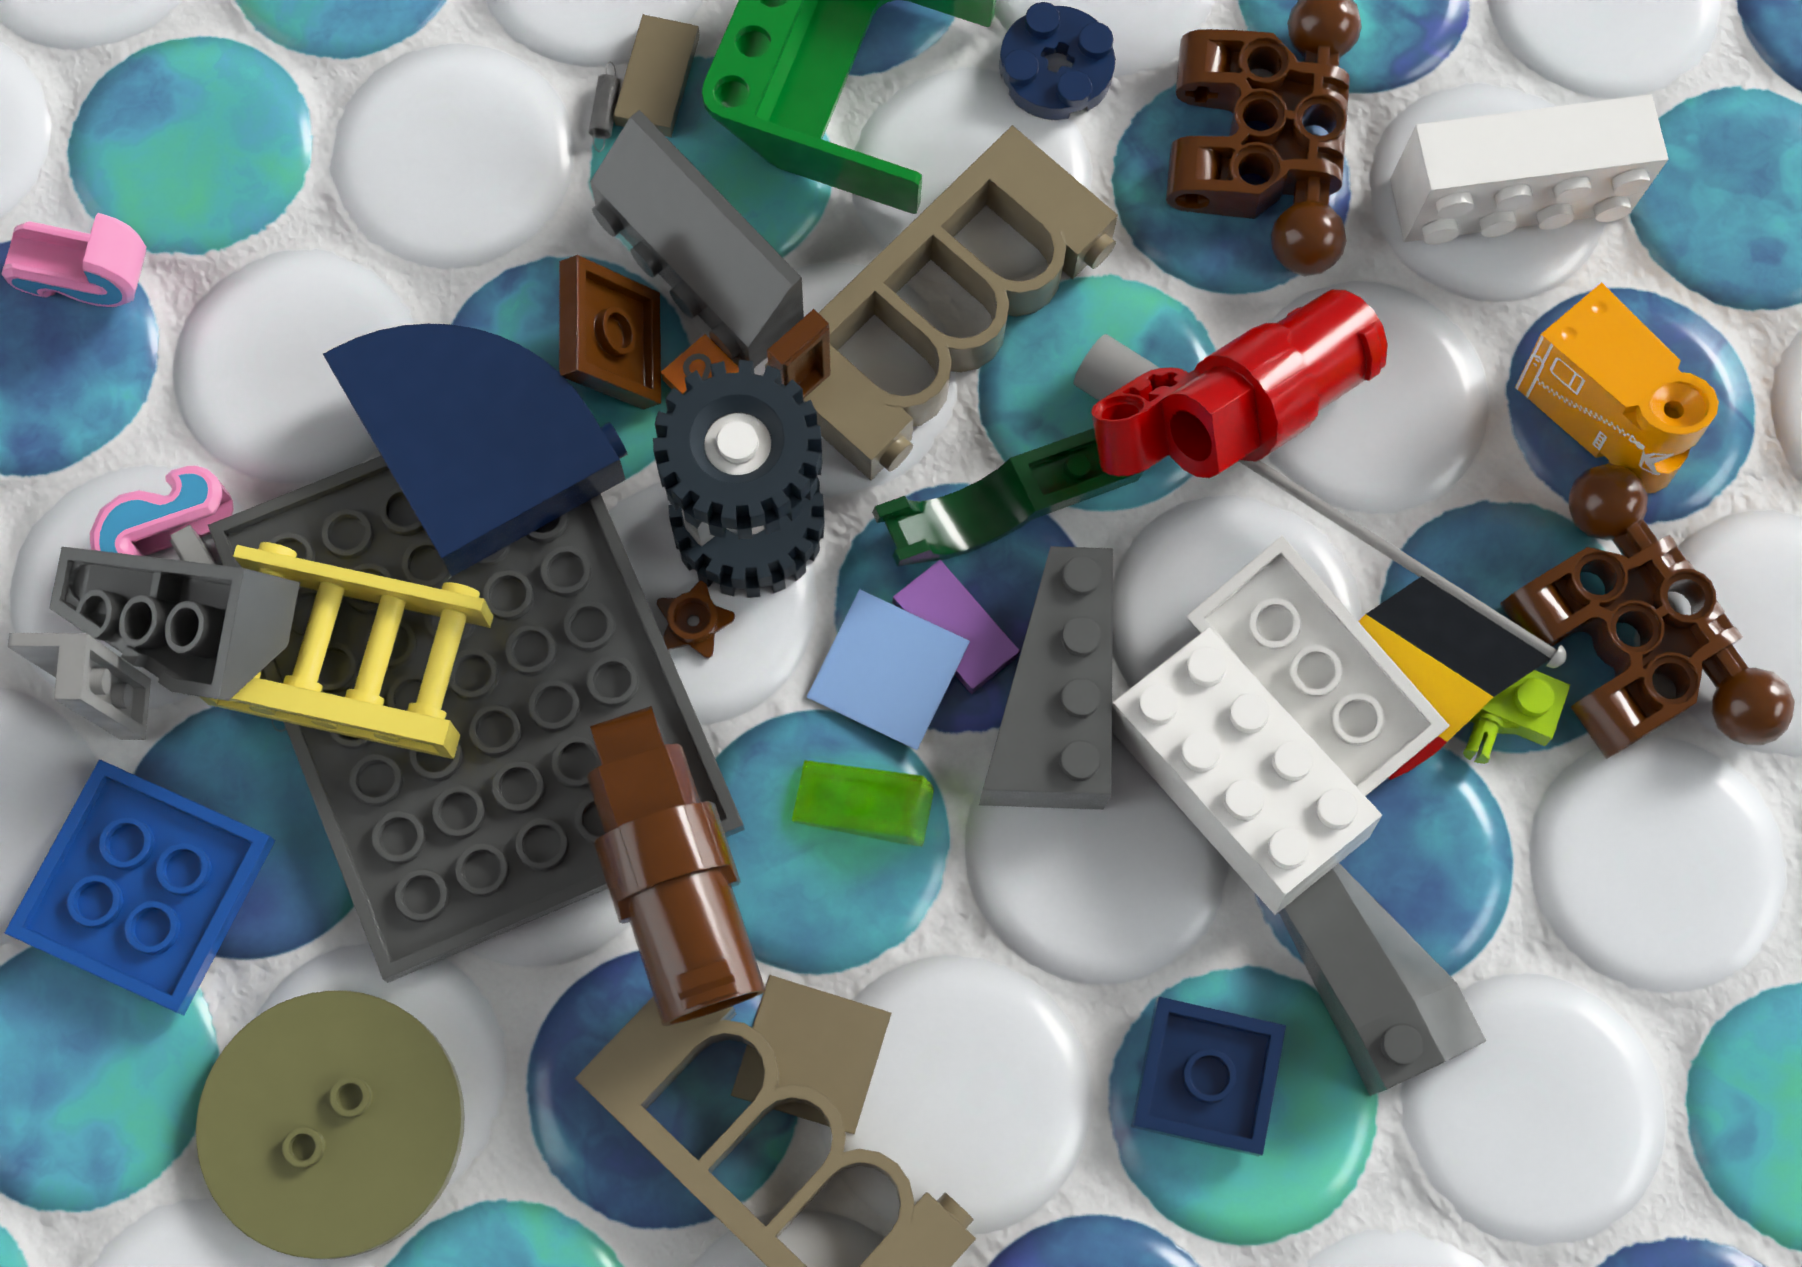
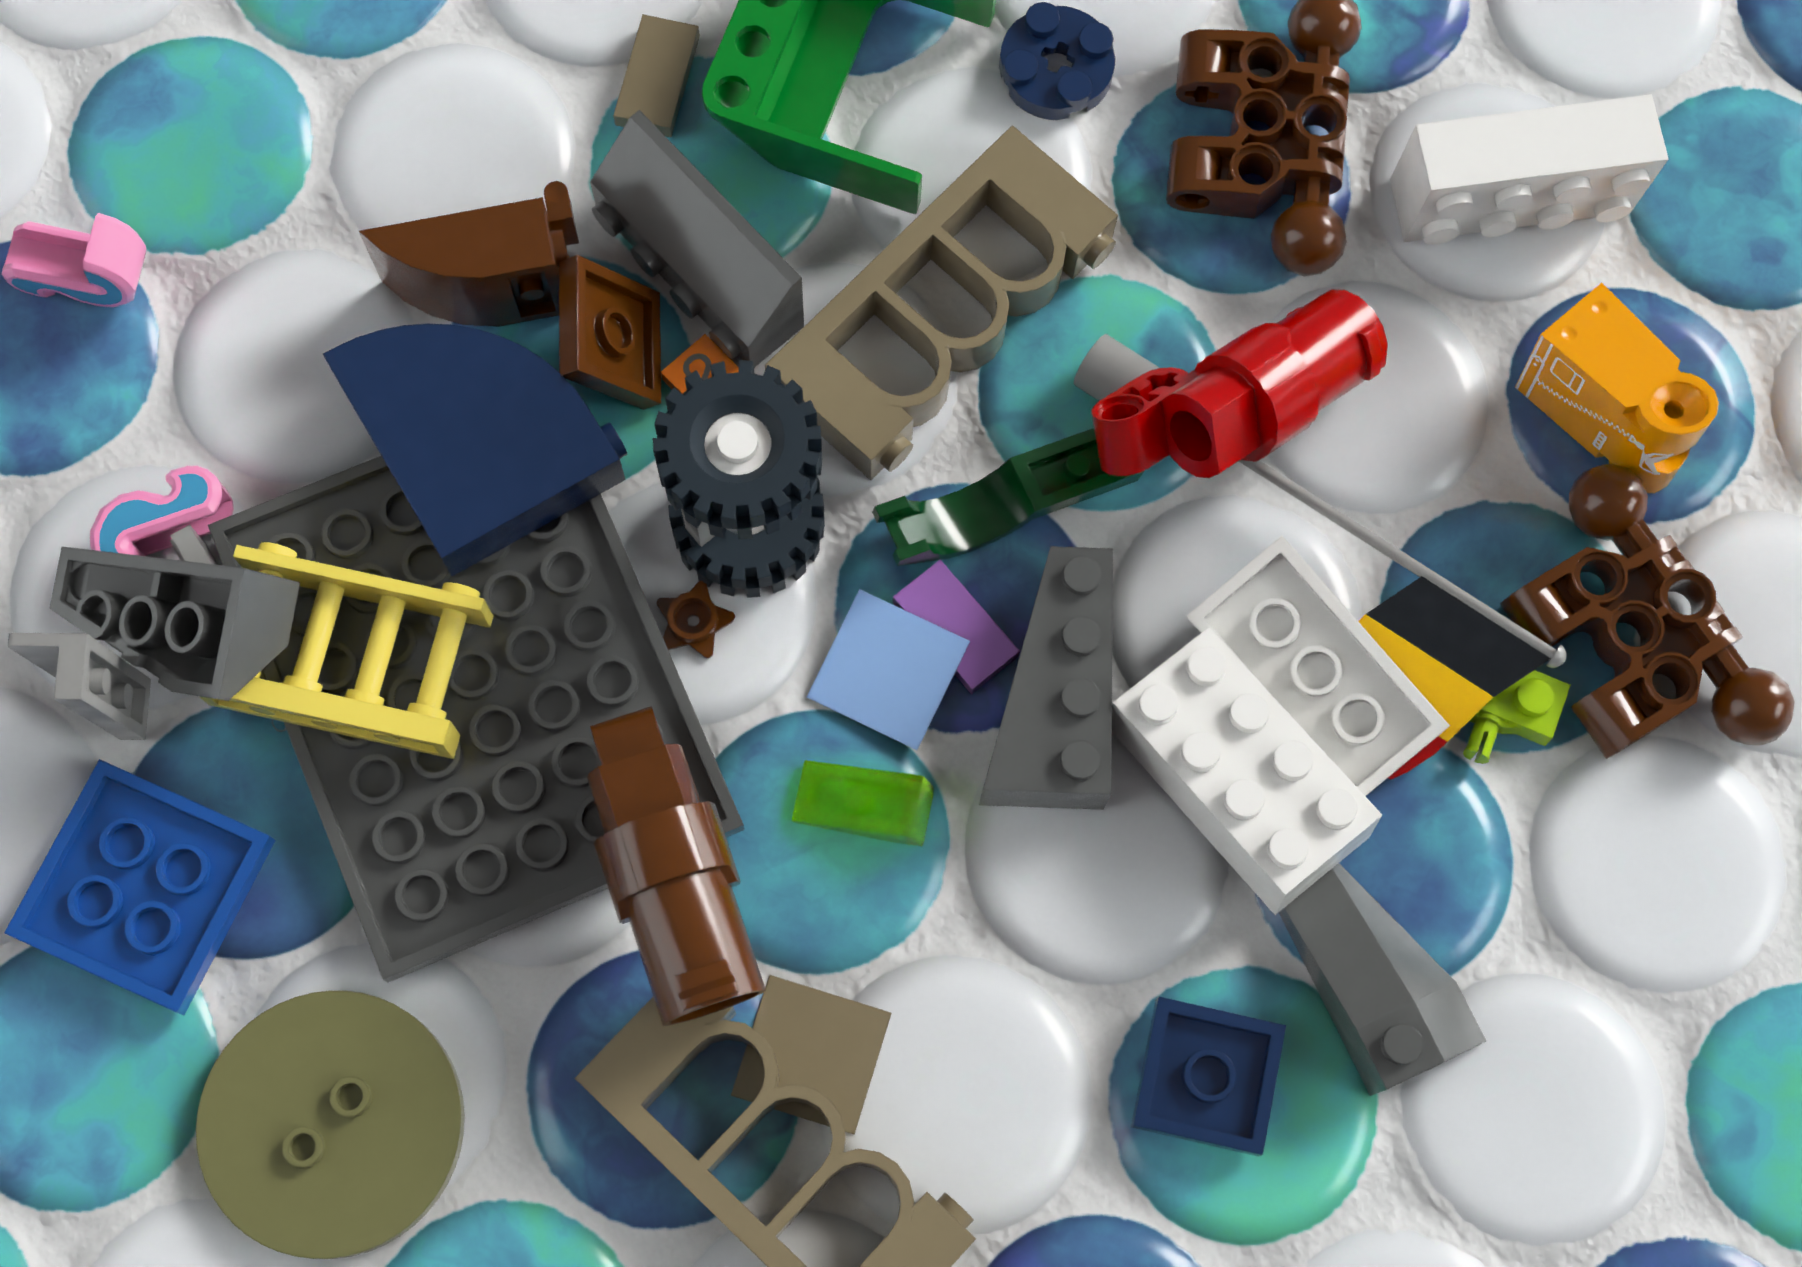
(480, 263): none -> reddish brown piece
(604, 106): light grey piece -> none
(803, 353): reddish brown tile -> none

